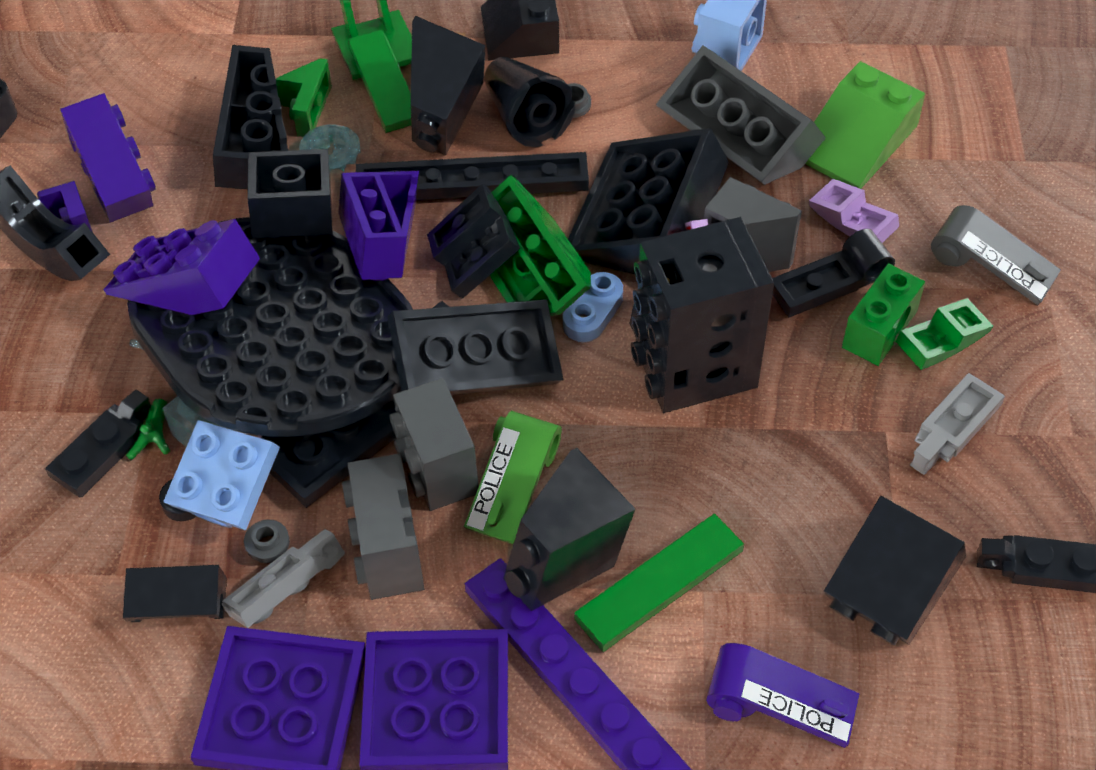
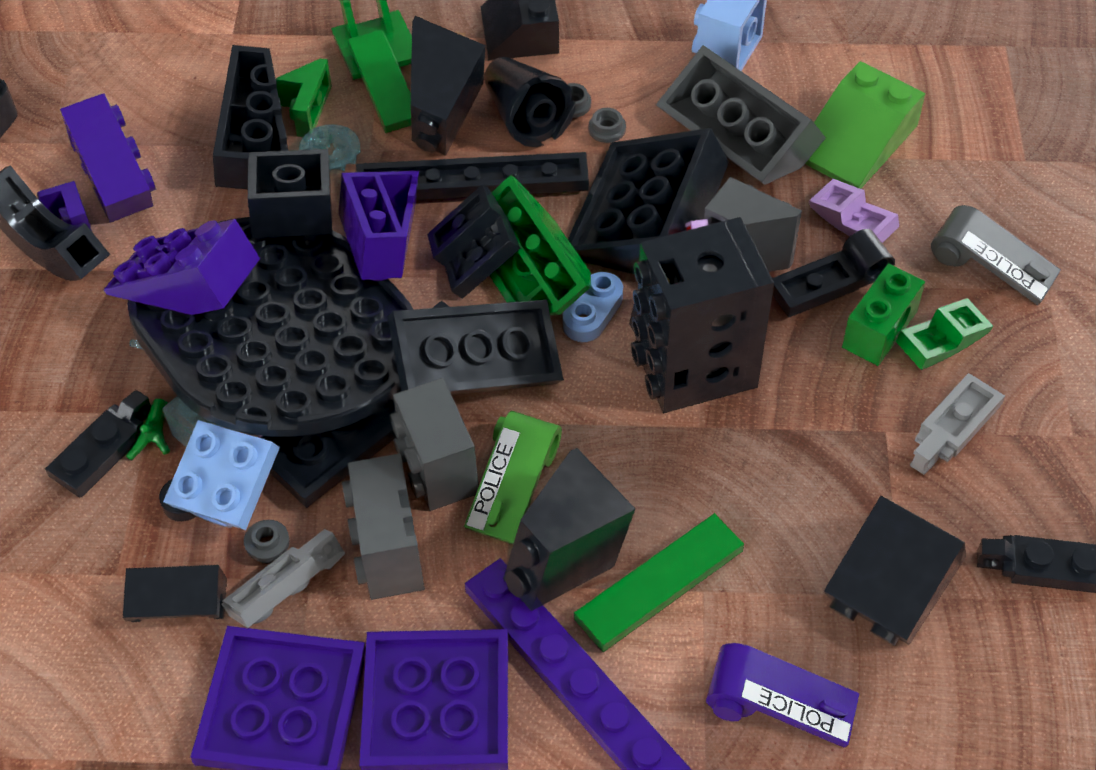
(607, 125): none -> dark grey plate

